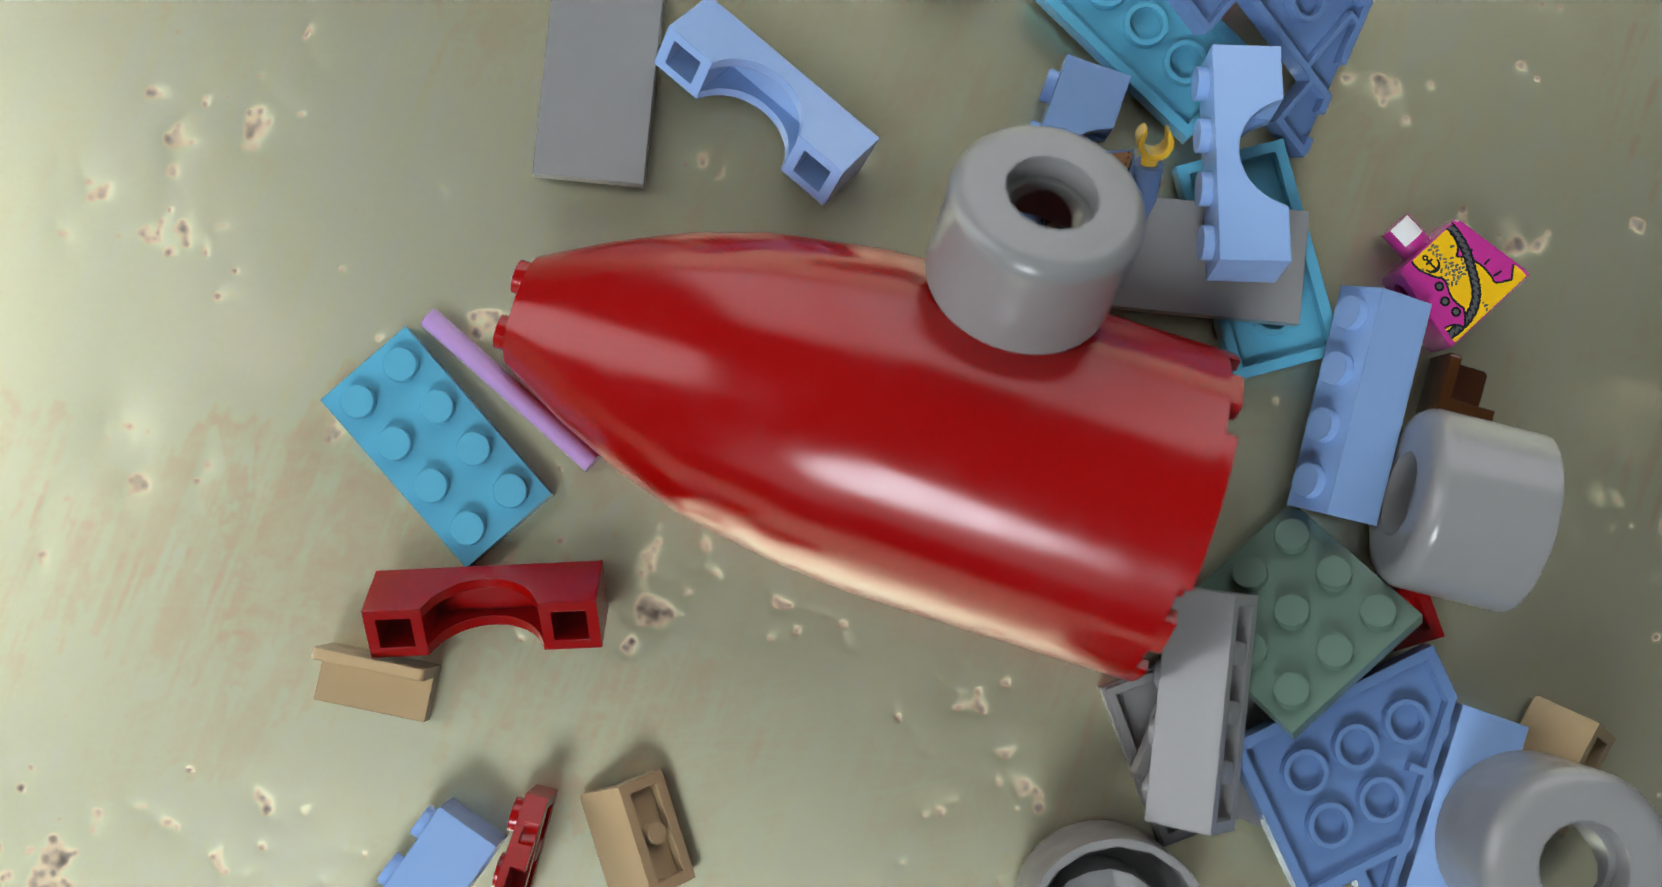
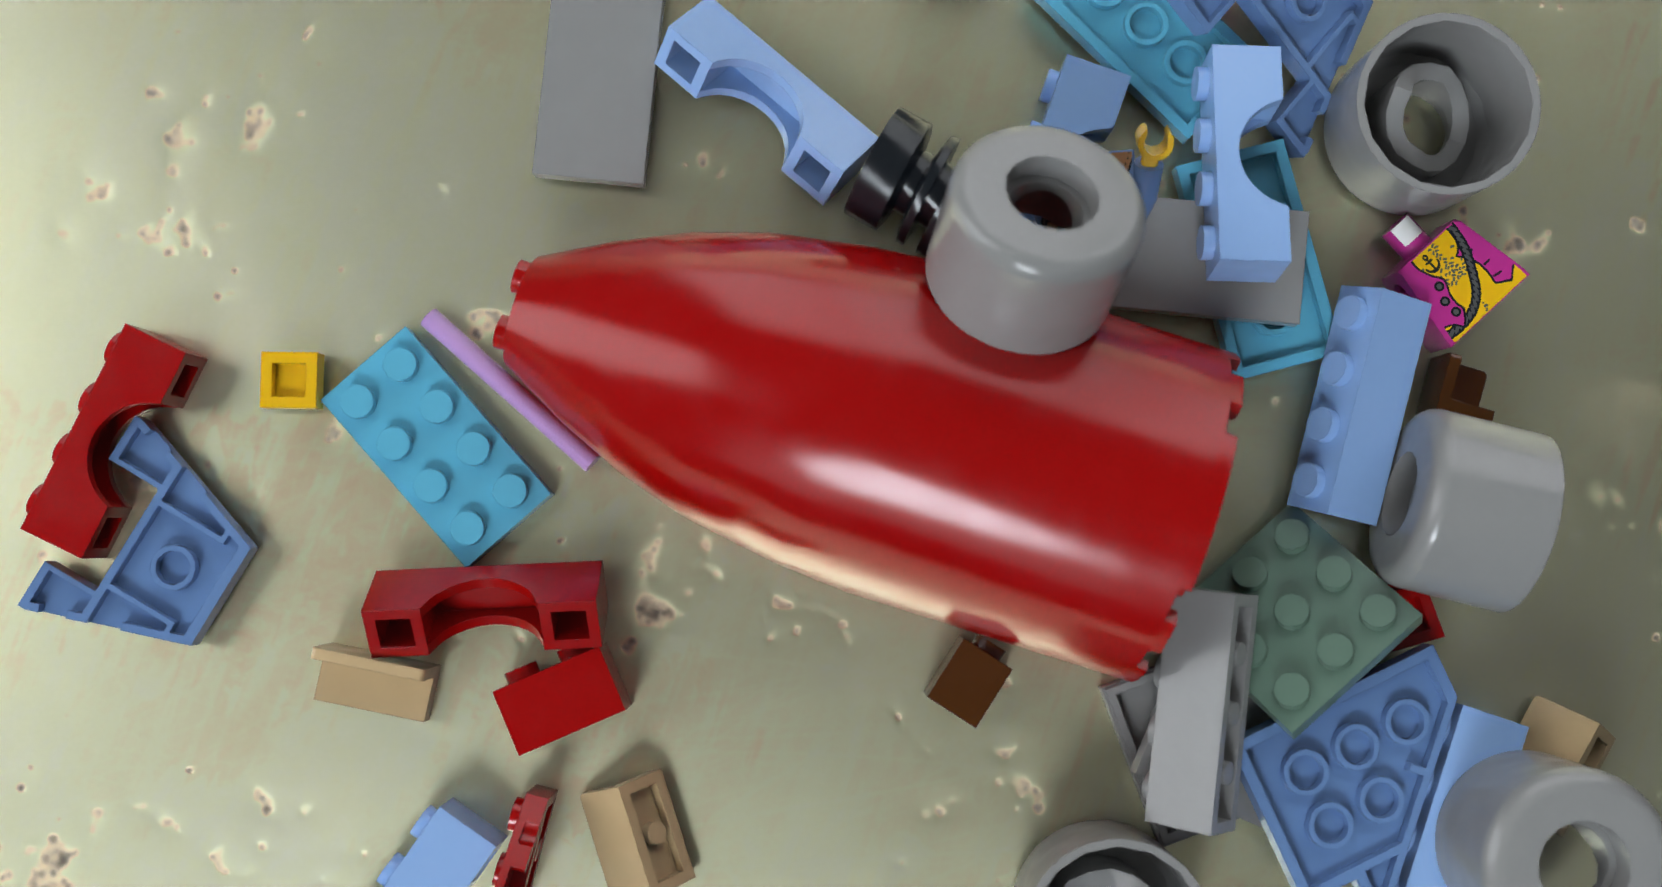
(79, 499): none -> red arch
(173, 564): none -> medium blue wing
(292, 380): none -> yellow plate
(561, 697): none -> red piece
(903, 179): none -> black wheel
(969, 678): none -> reddish brown brick
(1475, 84): none -> light grey piece

